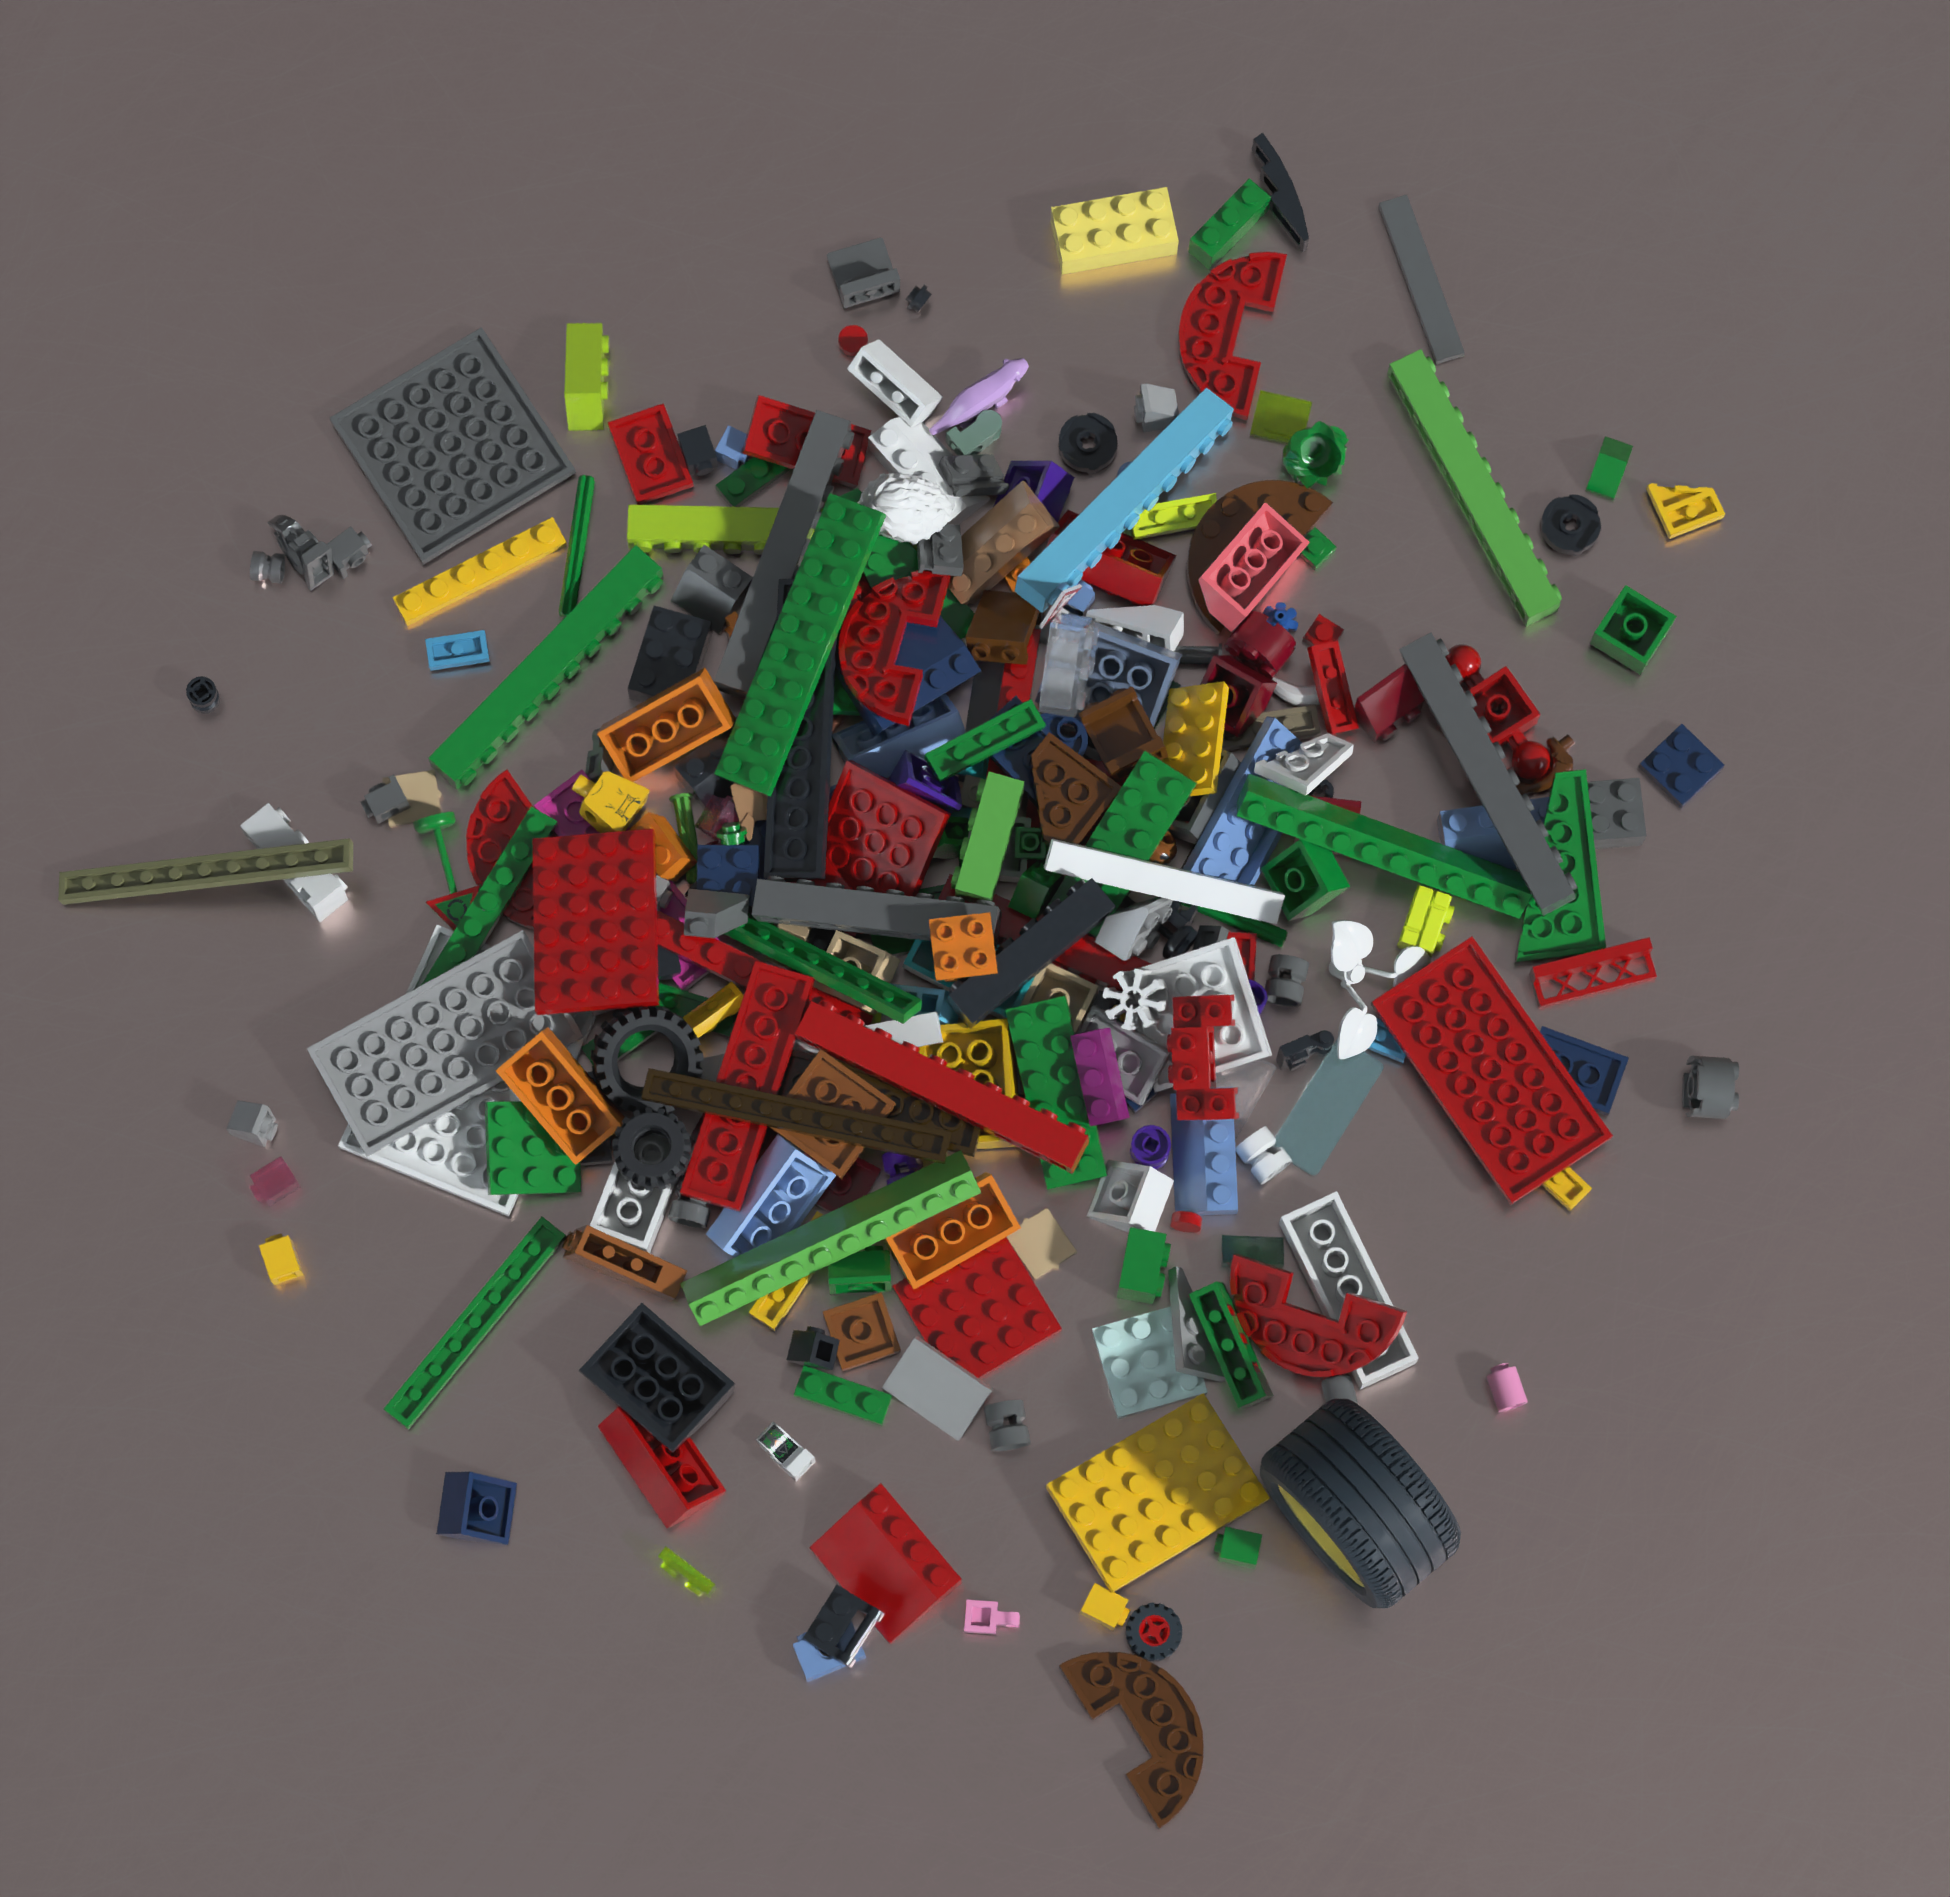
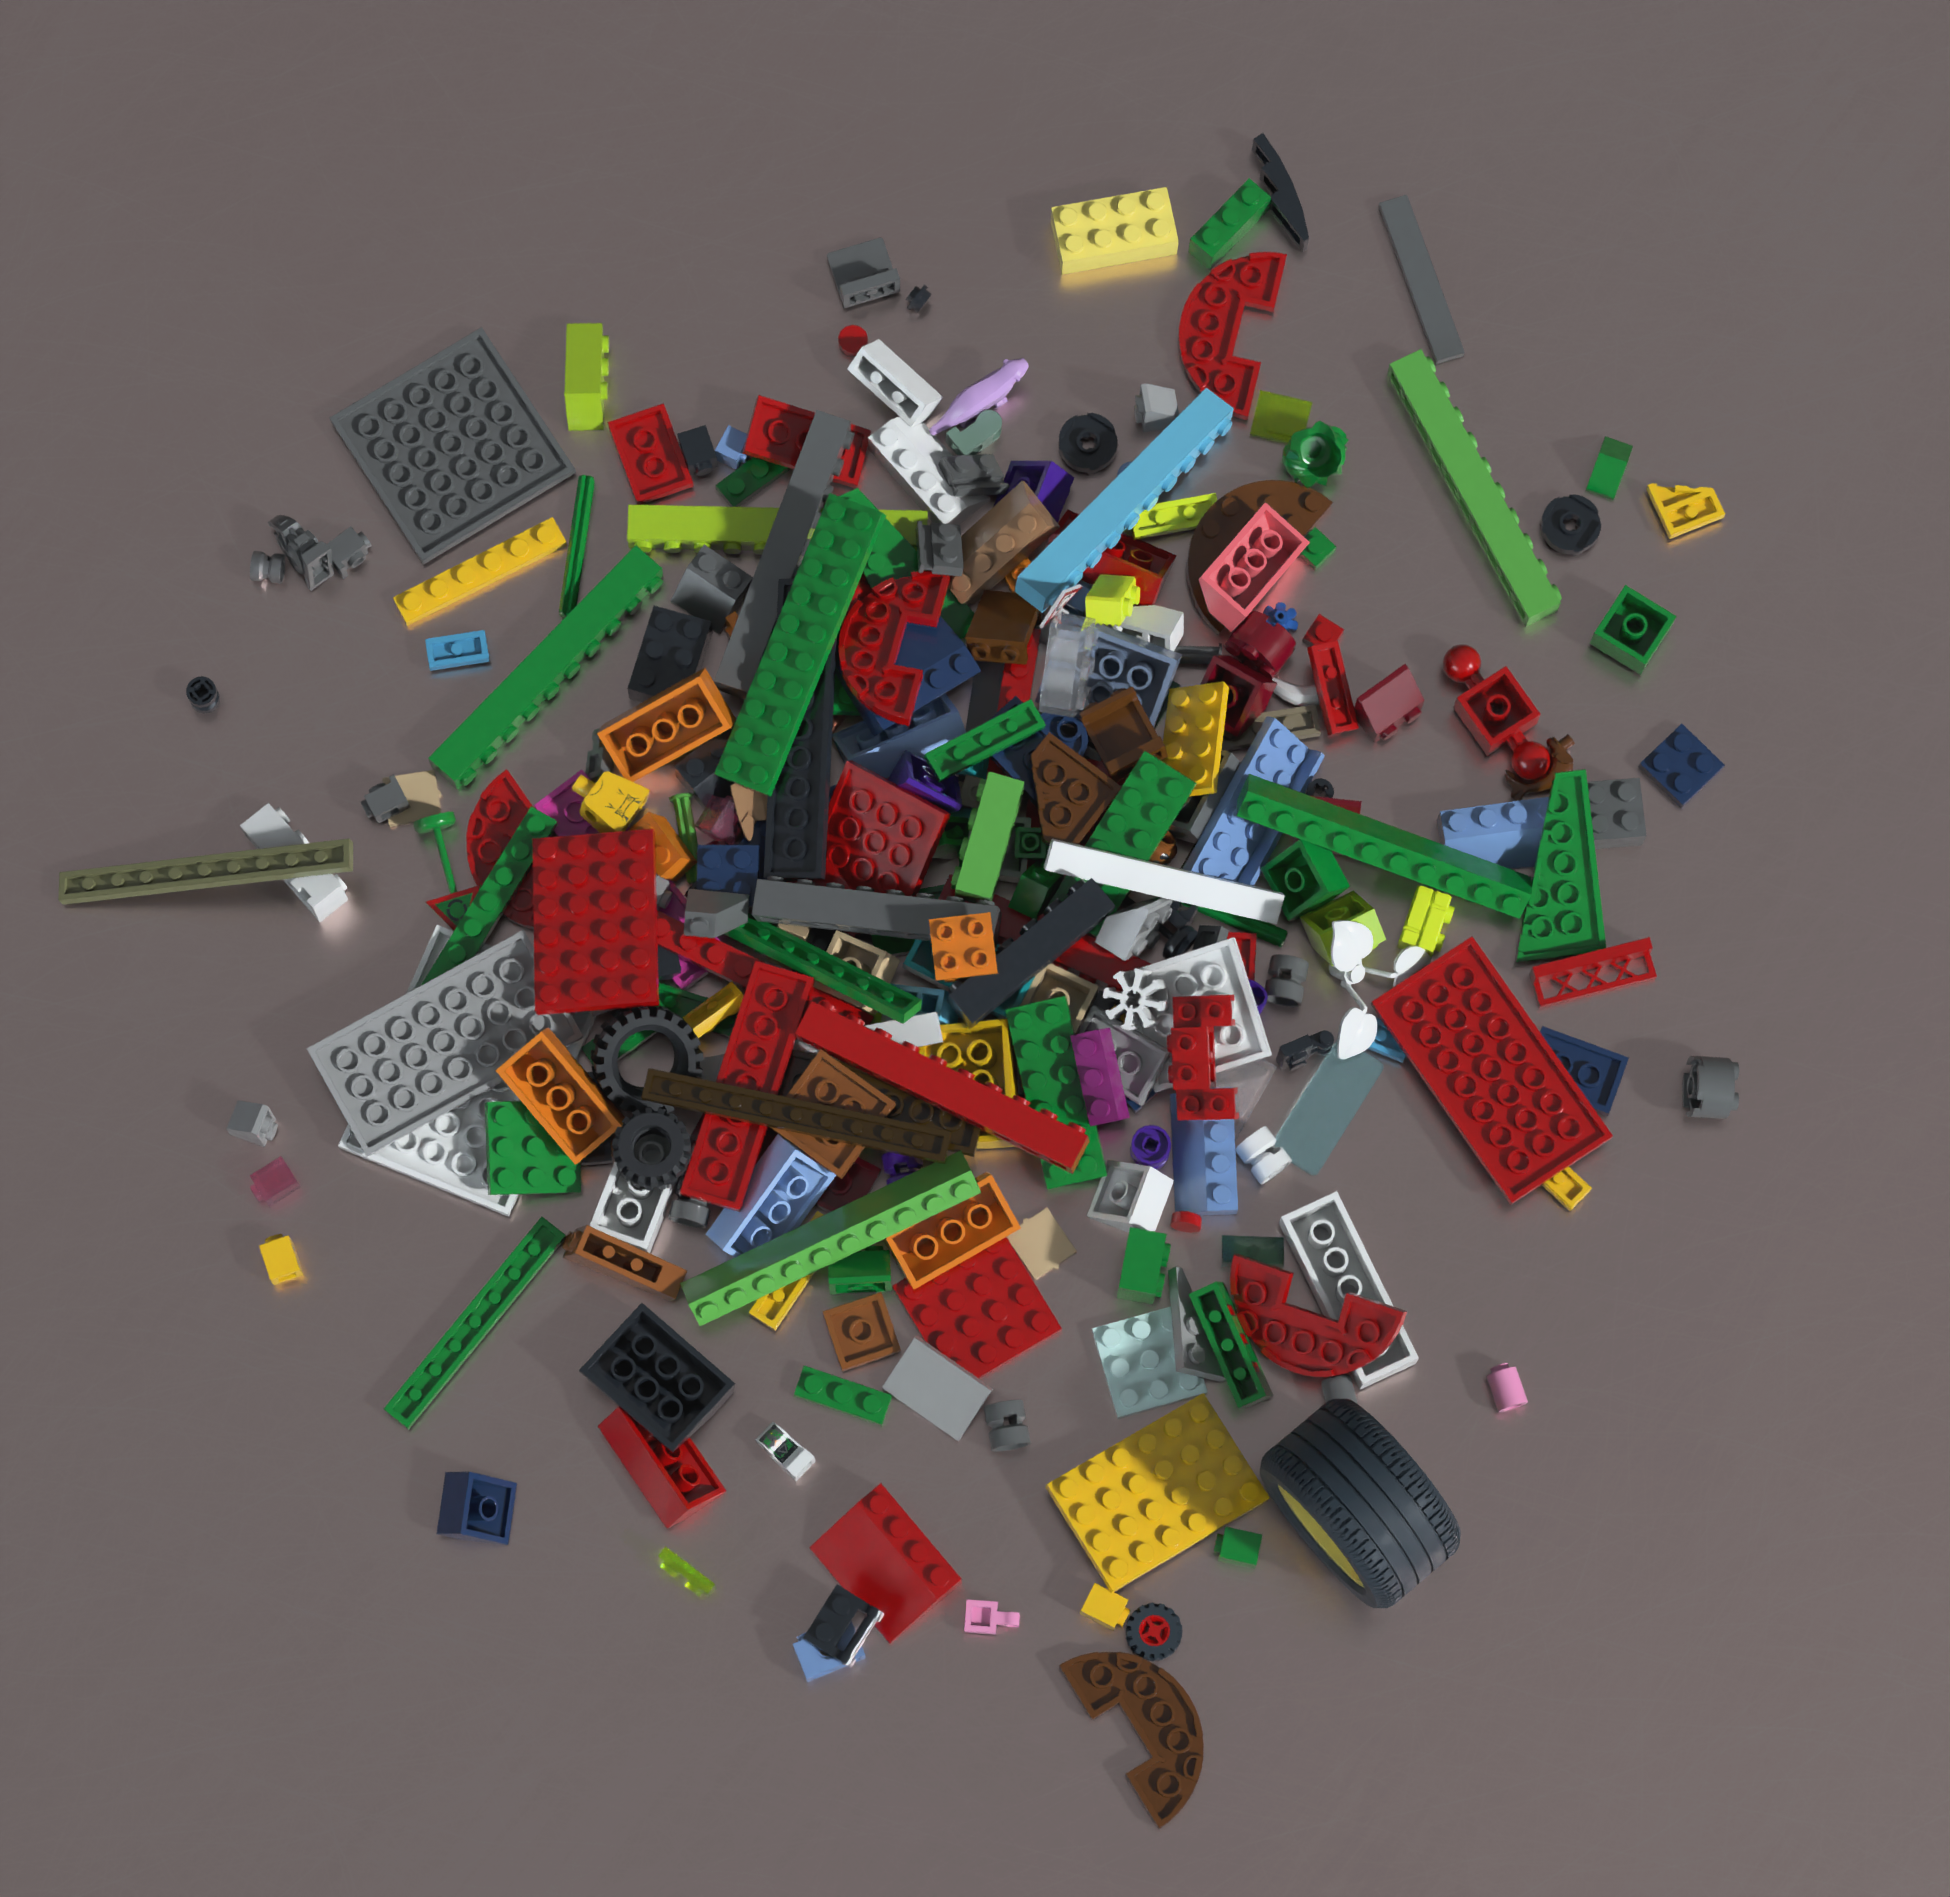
(732, 833): green plate -> none
(813, 1348): black brick -> none
(911, 506): white hair -> none
(1112, 599): none -> neon yellow brick
(1308, 765): white wing -> none
(1347, 907): none -> lime brick
(1487, 773): dark grey brick -> none

